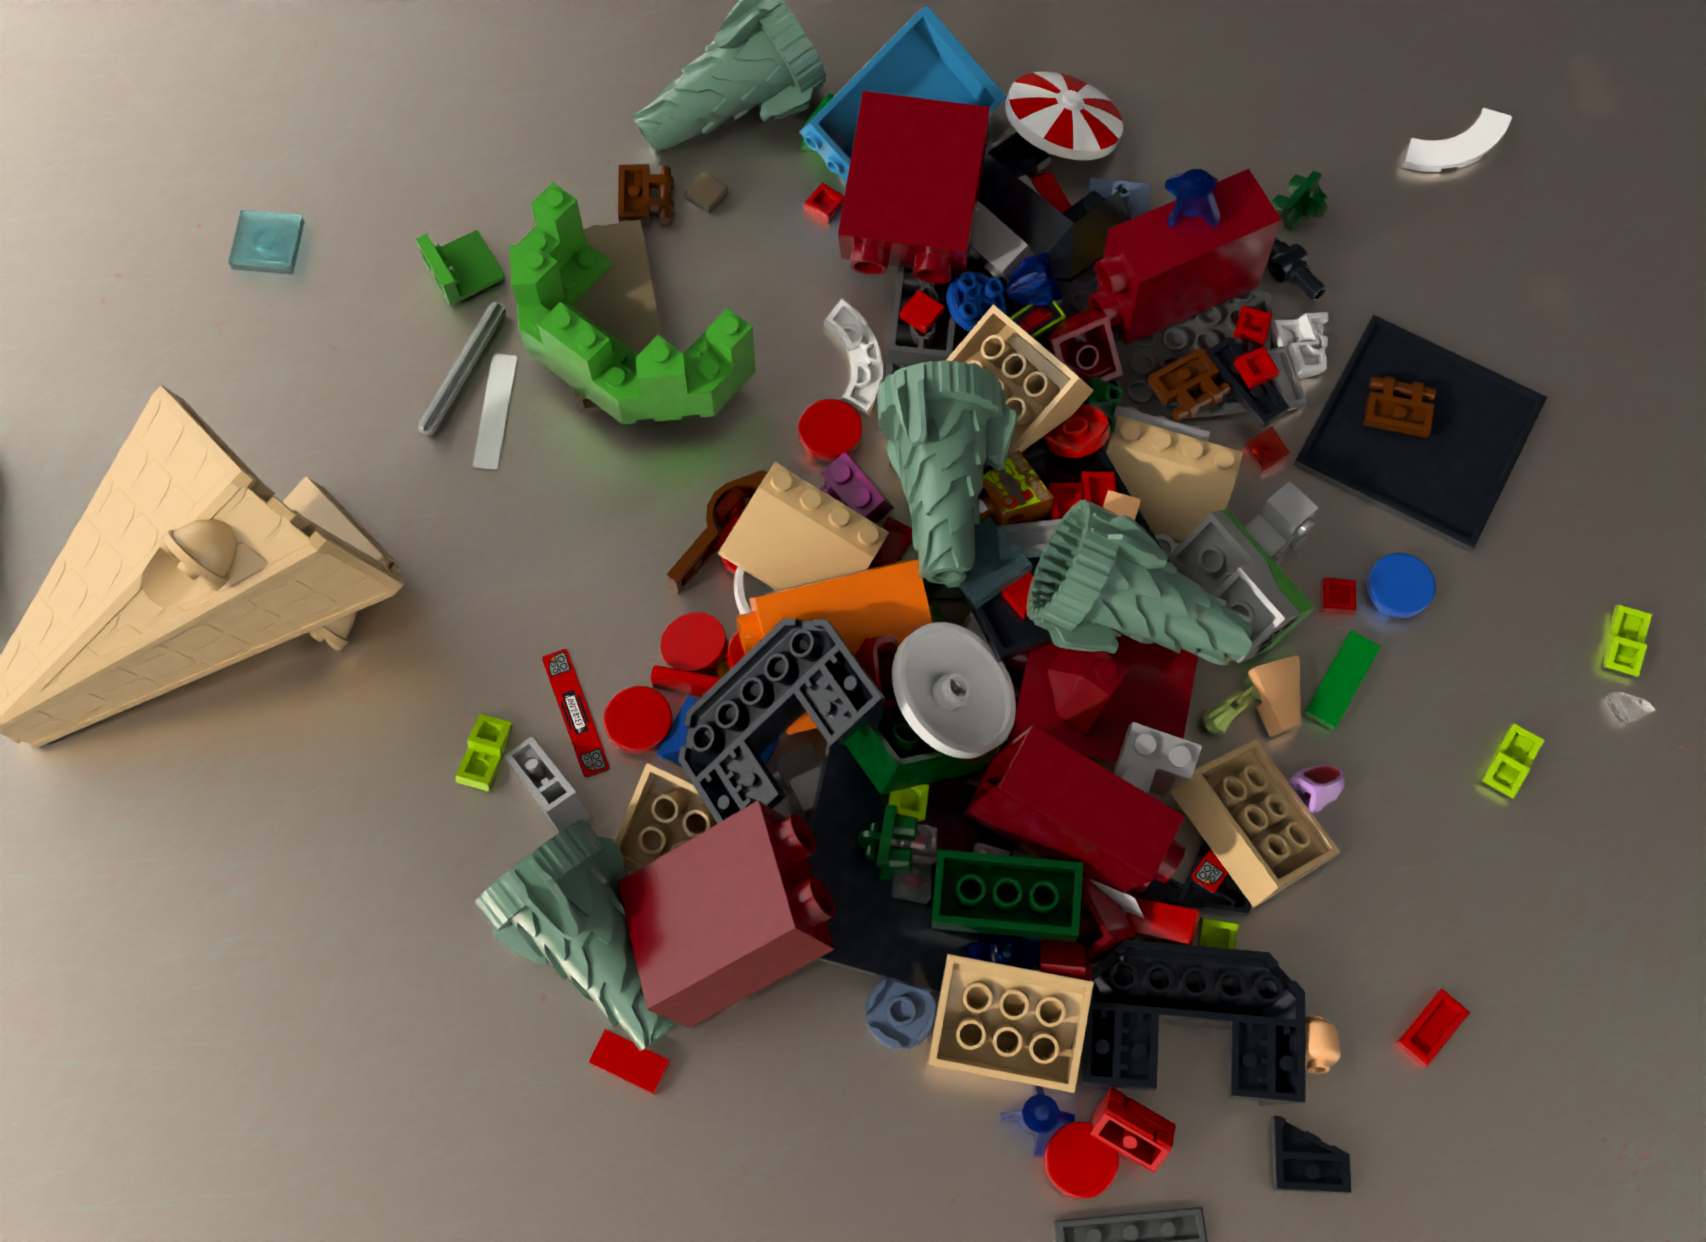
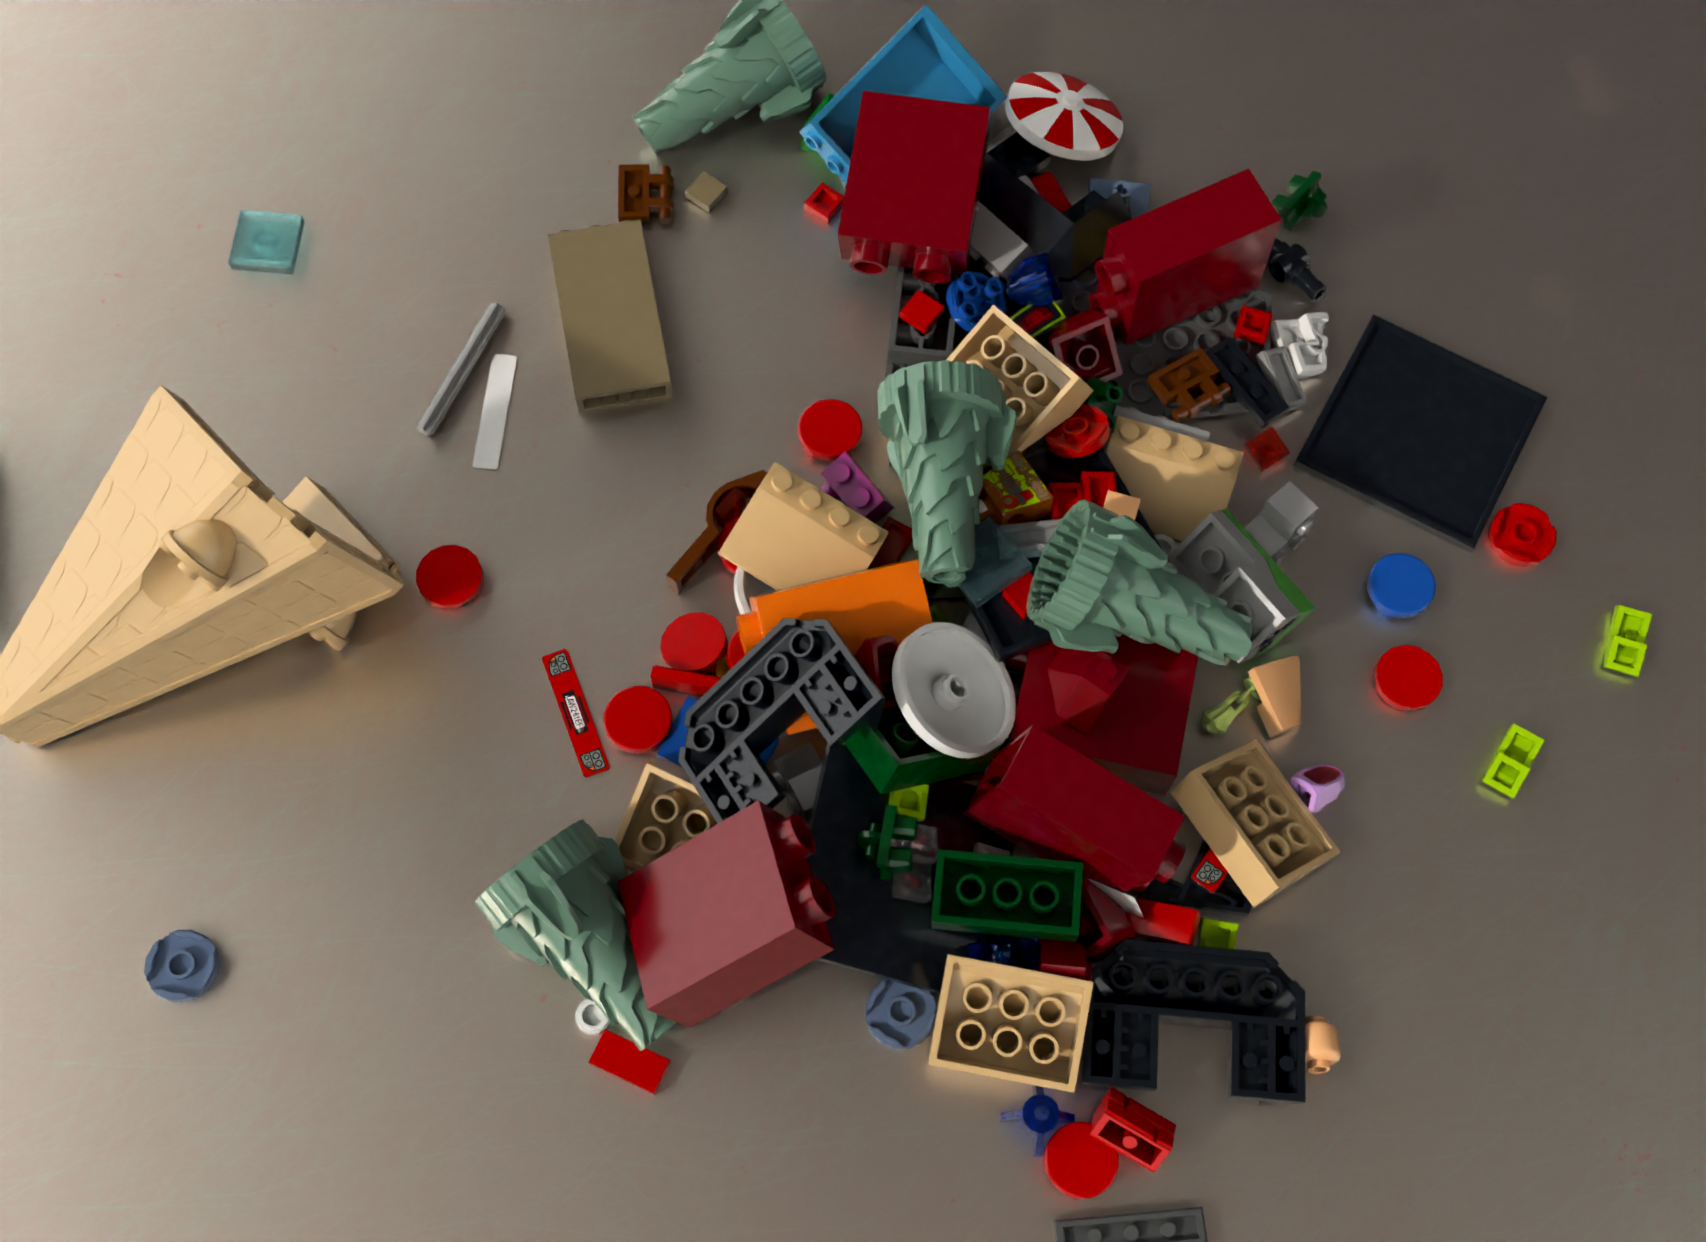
(182, 966): none -> sand blue tile
(449, 576): none -> red tile
(461, 265): bright green bracket -> none
(484, 752): lime slope -> none
(546, 785): light grey slope -> none
(554, 270): bright green brick -> none
(591, 1018): none -> white tile
(864, 356): white tile -> none
(1151, 751): light grey brick -> none
(1193, 196): clear blue brick -> none
(1256, 367): red tile -> none
(1306, 1162): black wing -> none
(1338, 596): red tile -> none
(1342, 680): green tile -> none
(1396, 413): reddish brown plate -> none
(1408, 678): none -> red tile
(1432, 1028): red tile -> none
(1461, 149): white tile -> none
(1522, 535): none -> red tile
(1628, 707): clear tile -> none

